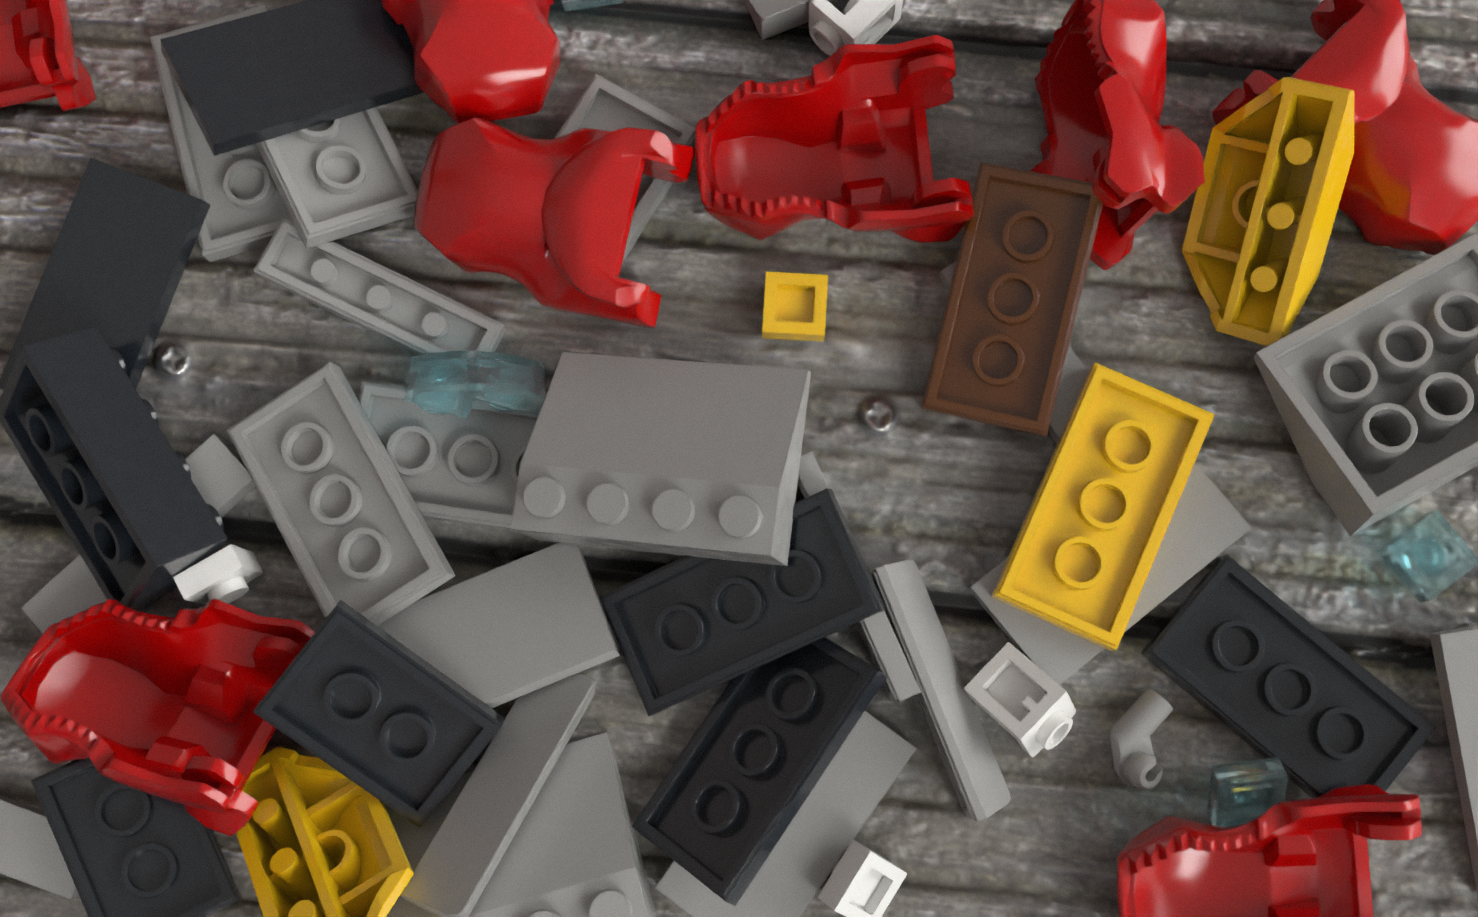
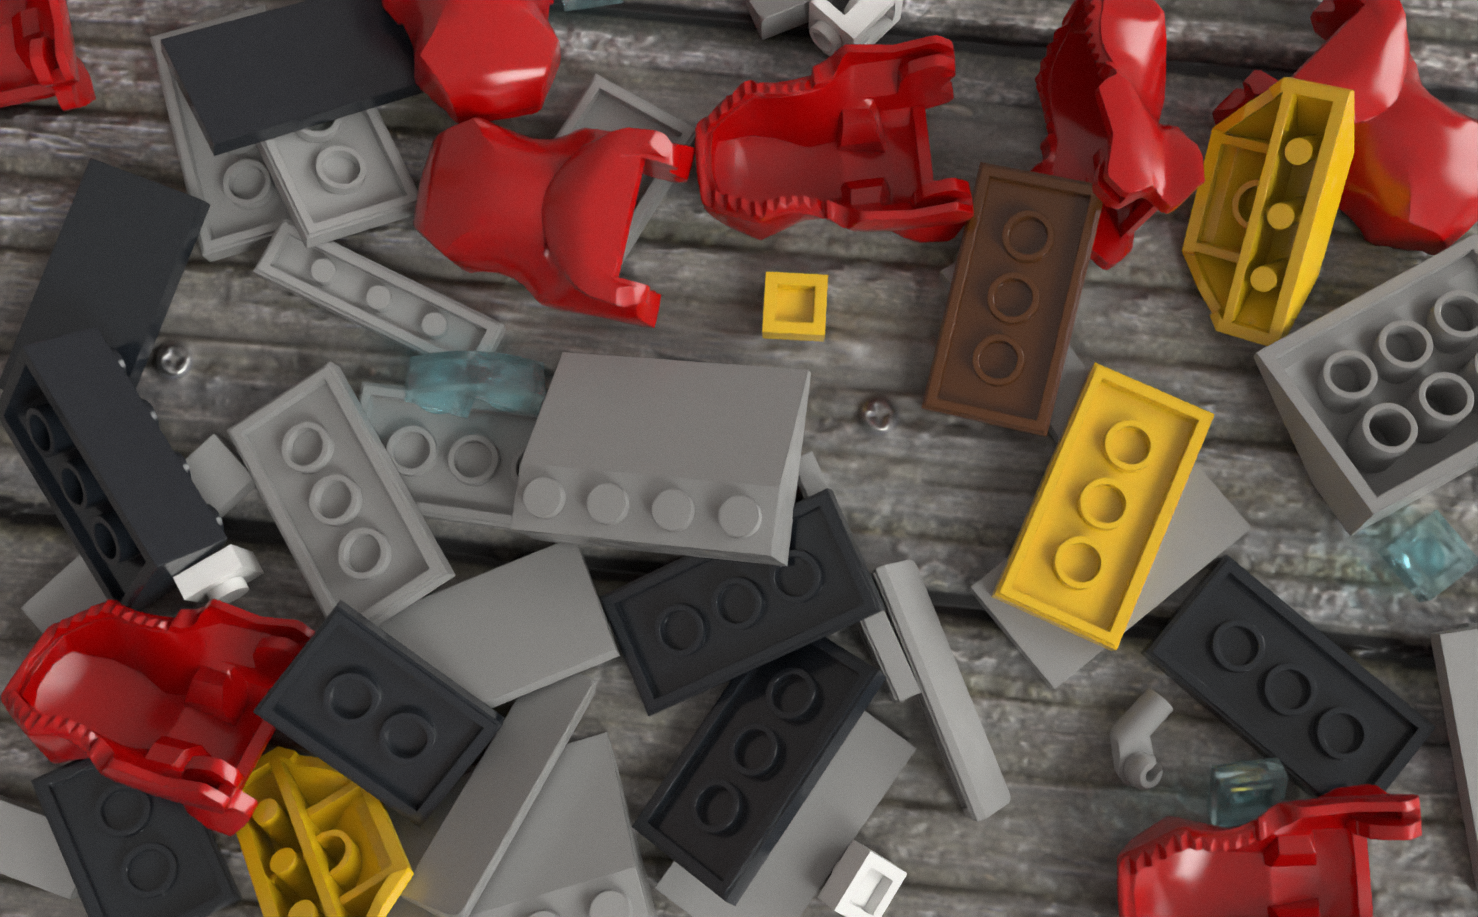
(1023, 700): white bracket -> none

